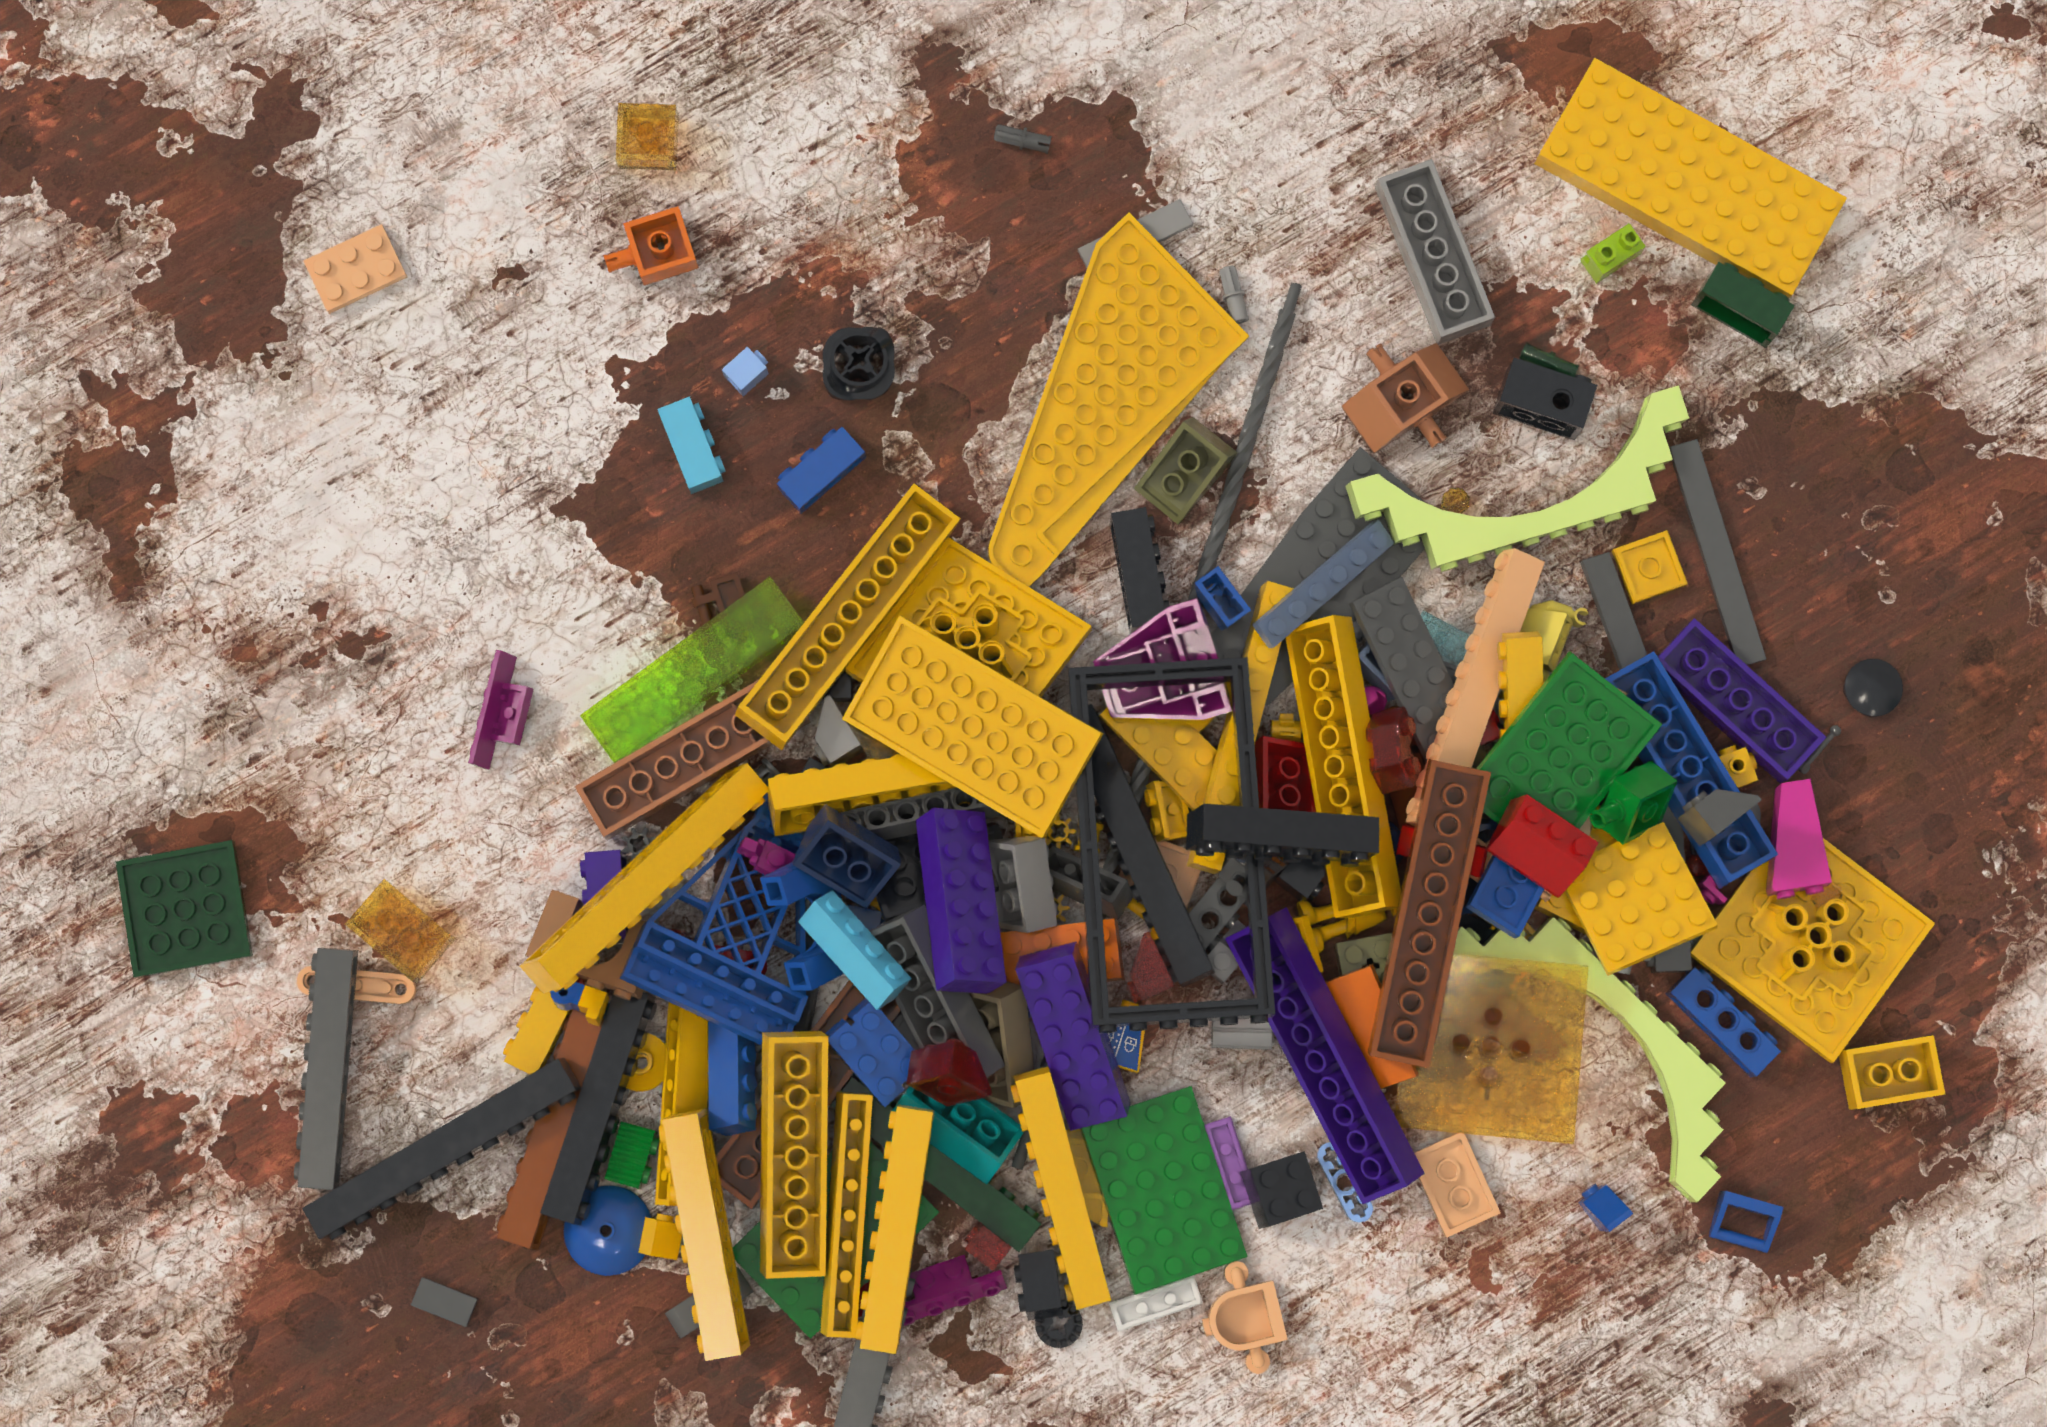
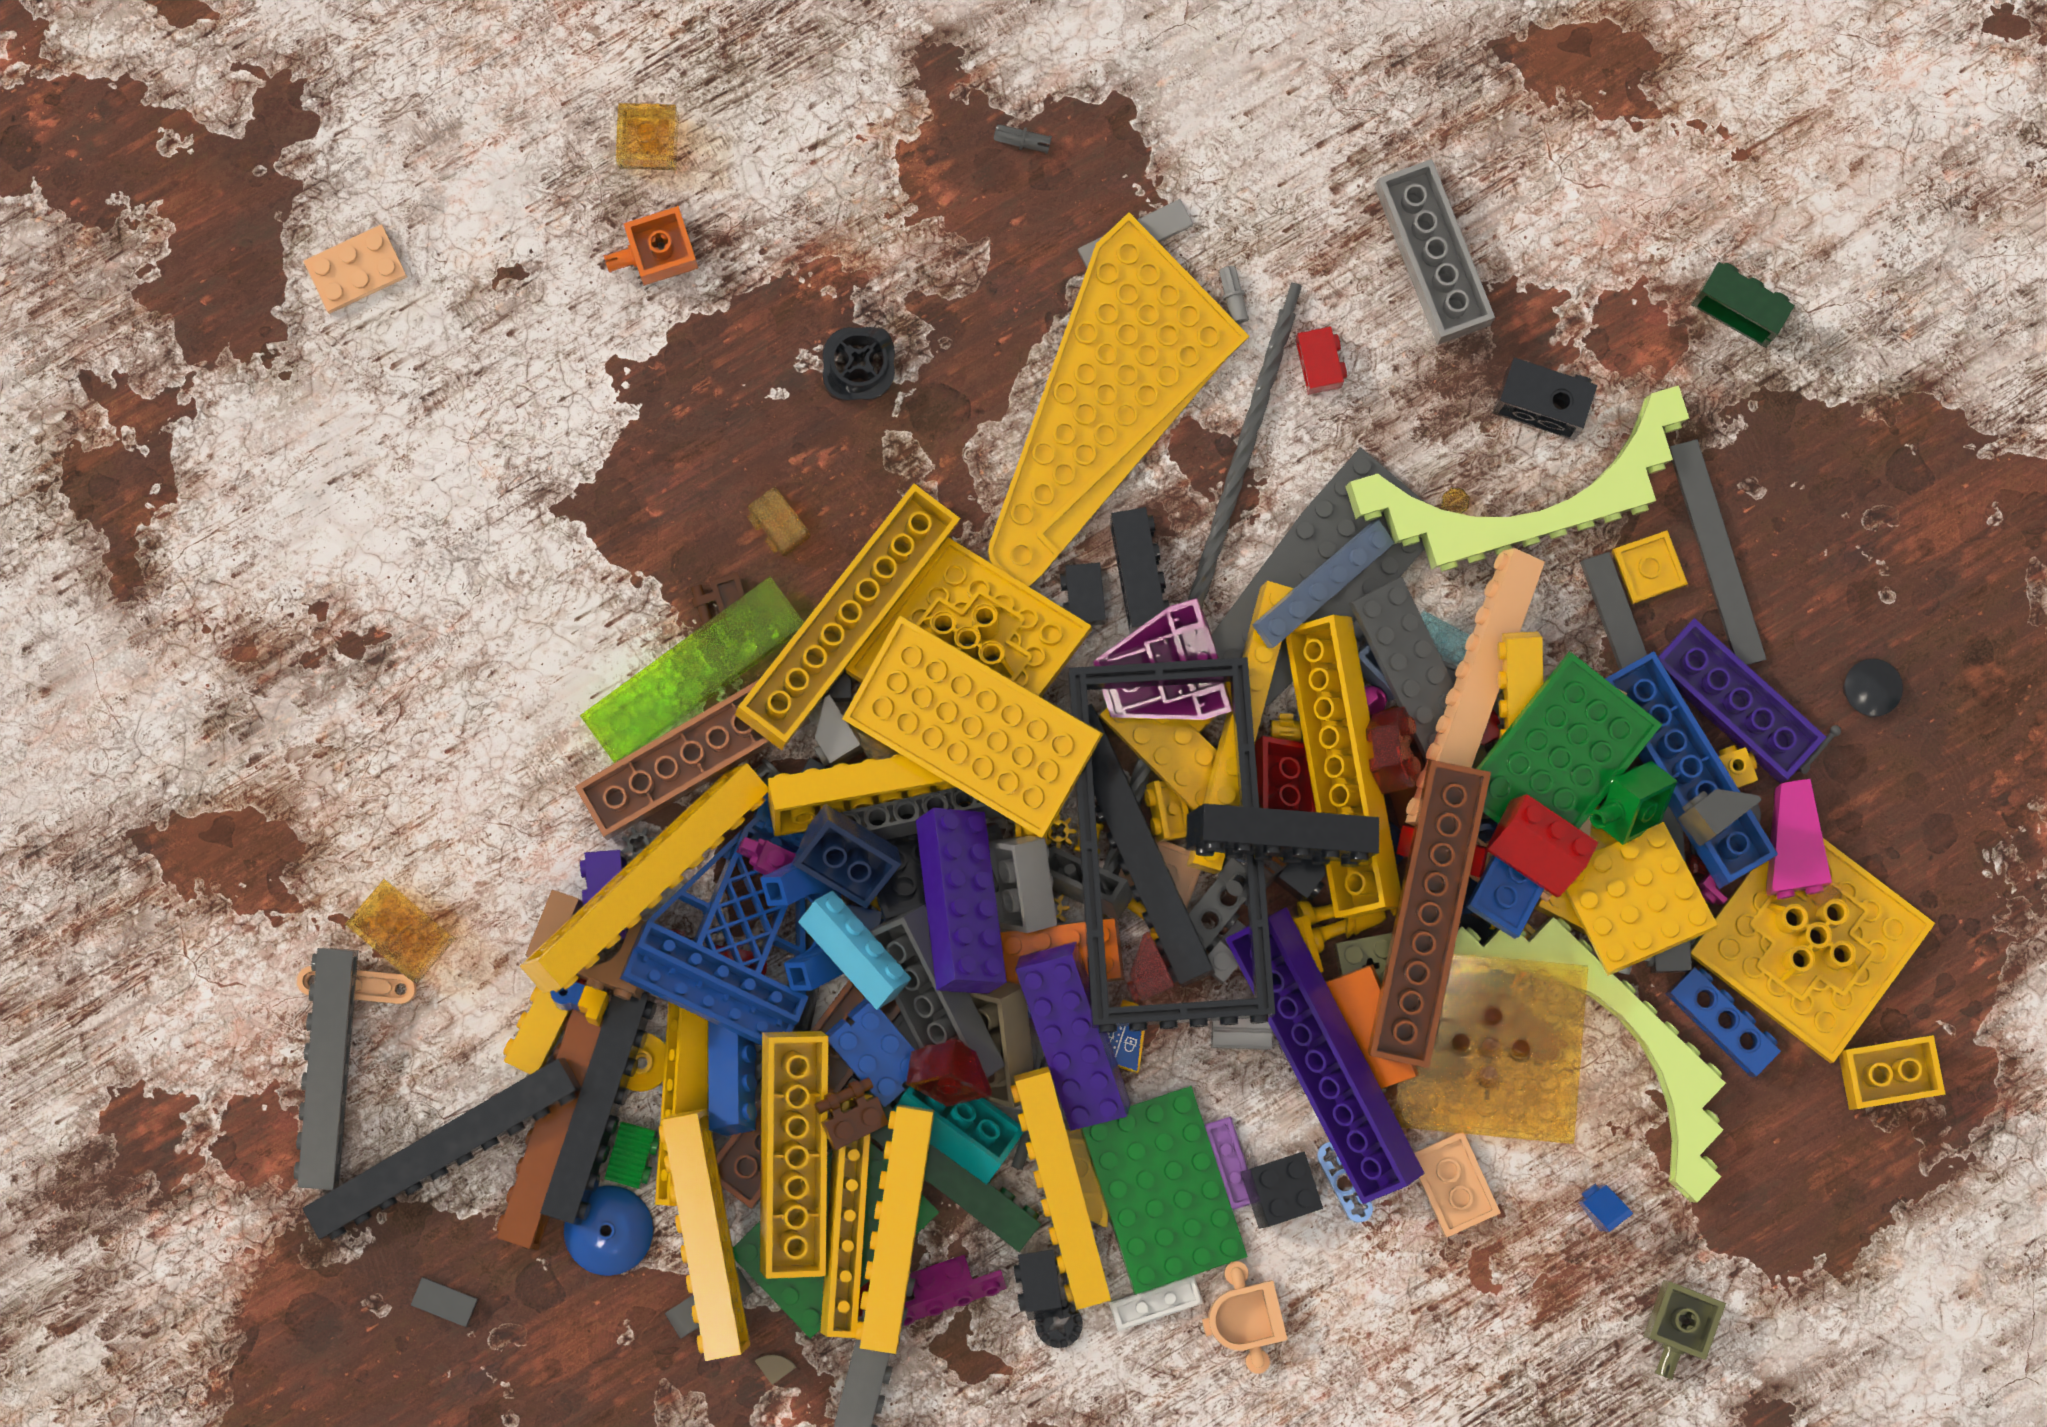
(184, 909): dark green plate -> none
(502, 711): magenta bracket -> none
(660, 1237): yellow brick -> none
(692, 444): medium azure brick -> none
(746, 370): light blue brick -> none
(775, 1367): none -> dark tan tile
(778, 522): none -> clear yellow brick
(820, 469): blue brick -> none
(854, 1122): none -> reddish brown plate
(986, 1246): clear red brick -> none
(1084, 592): none -> black brick
(1185, 469): olive slope -> none
(1221, 599): blue torso -> none
(1320, 360): none -> red brick
(1382, 412): nougat slope -> none
(1548, 360): clear green pin -> none
(1553, 623): light yellow torso -> none
(1613, 253): lime hips -> none
(1689, 179): yellow brick -> none
(1689, 1339): none -> olive brick
(1749, 1204): blue tile -> none

